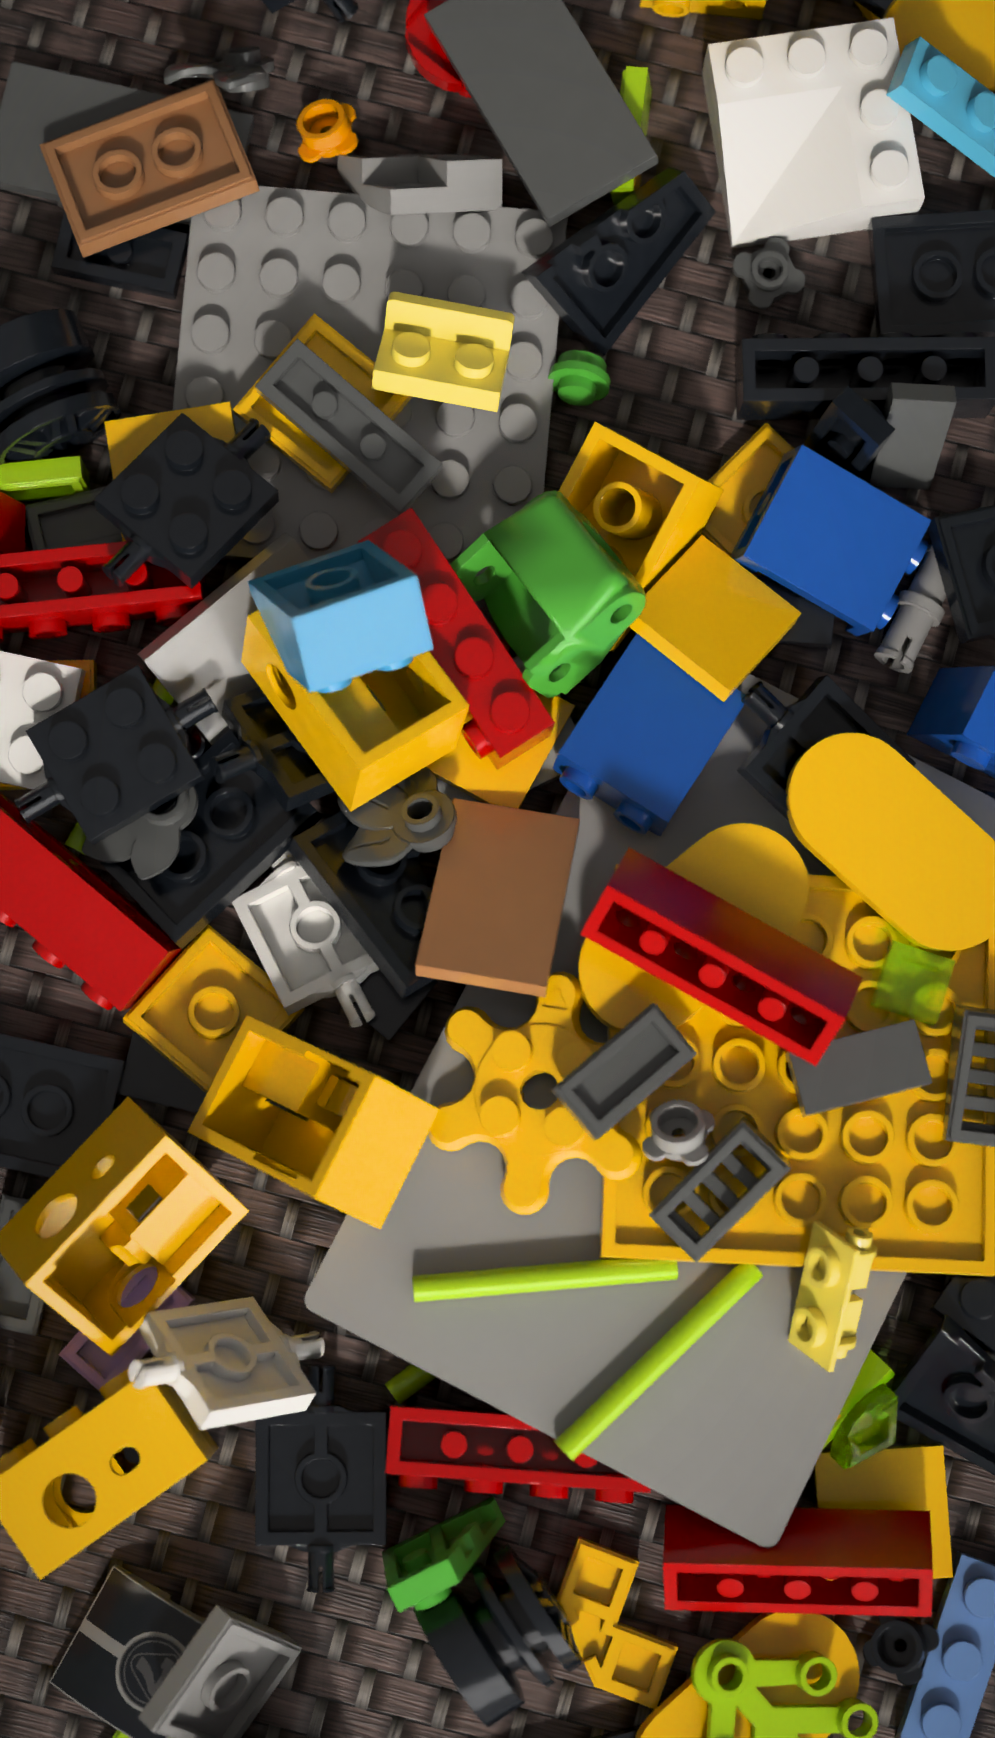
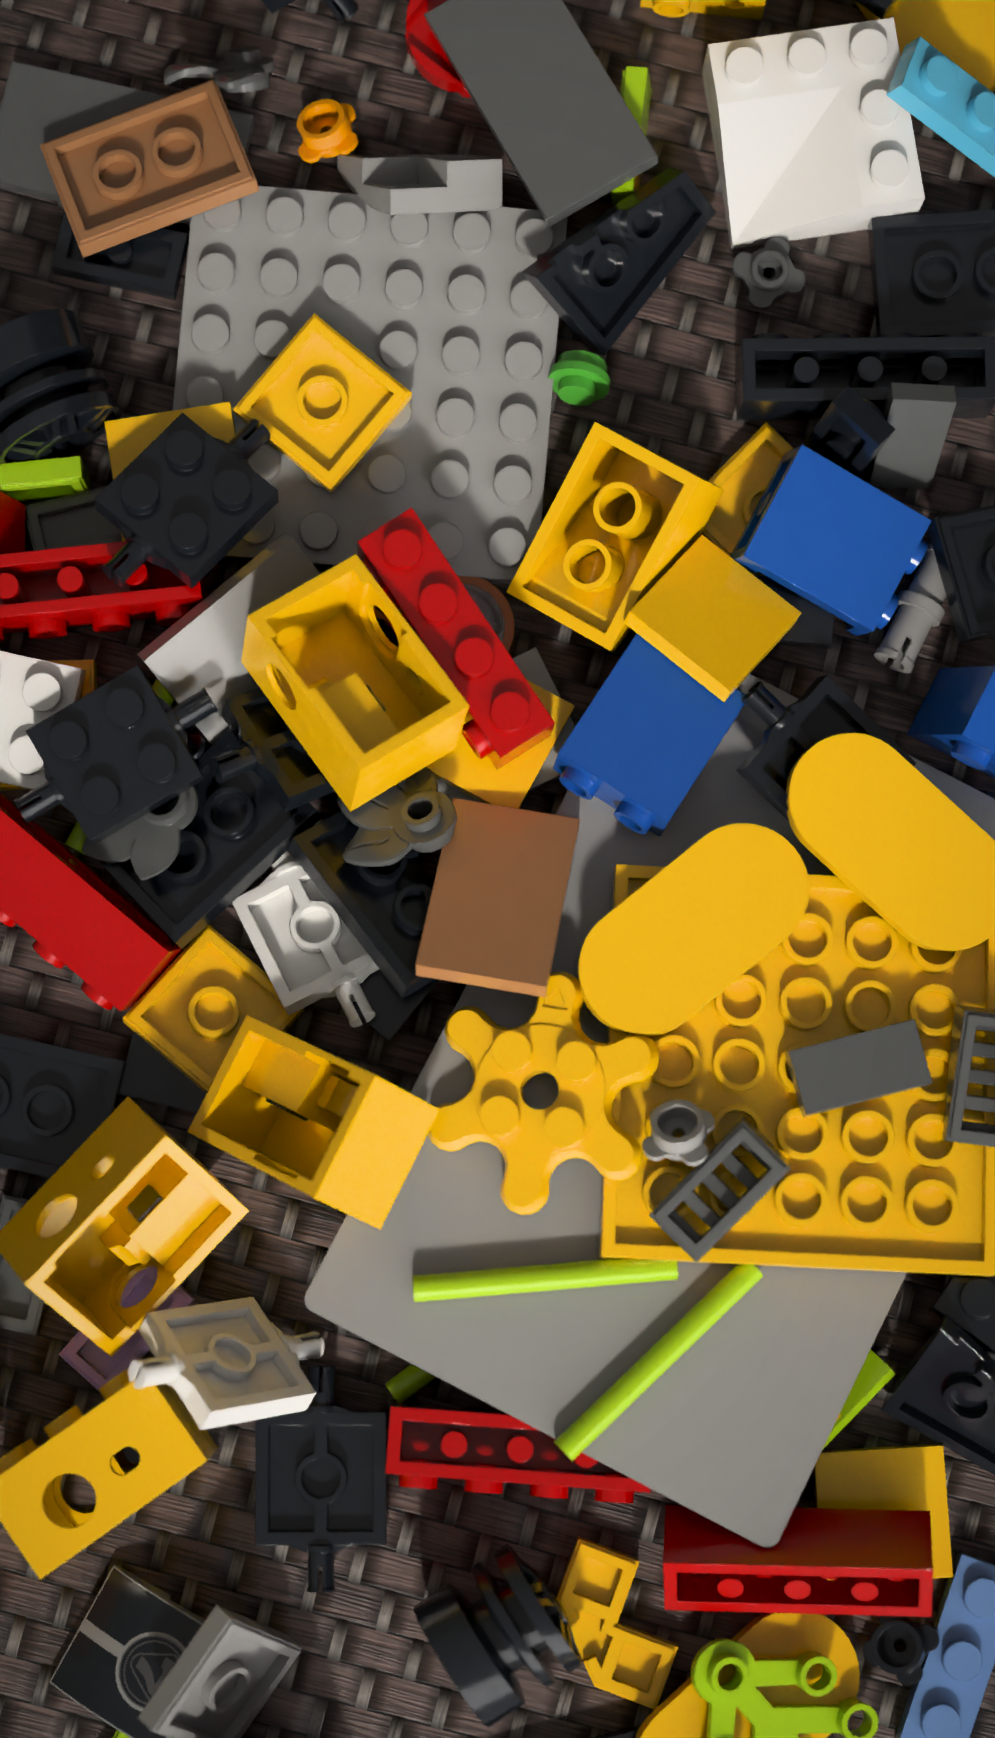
(343, 616): slope -> none
(349, 427): dark grey plate -> none
(434, 1560): bright green wing -> none
(443, 351): light yellow bracket -> none
(552, 590): bright green piece -> none
(623, 1072): dark grey tile -> none
(722, 956): red brick -> none
(824, 1309): light yellow hinge -> none
(866, 1428): clear neon green tile -> none
(913, 982): clear neon green tile -> none

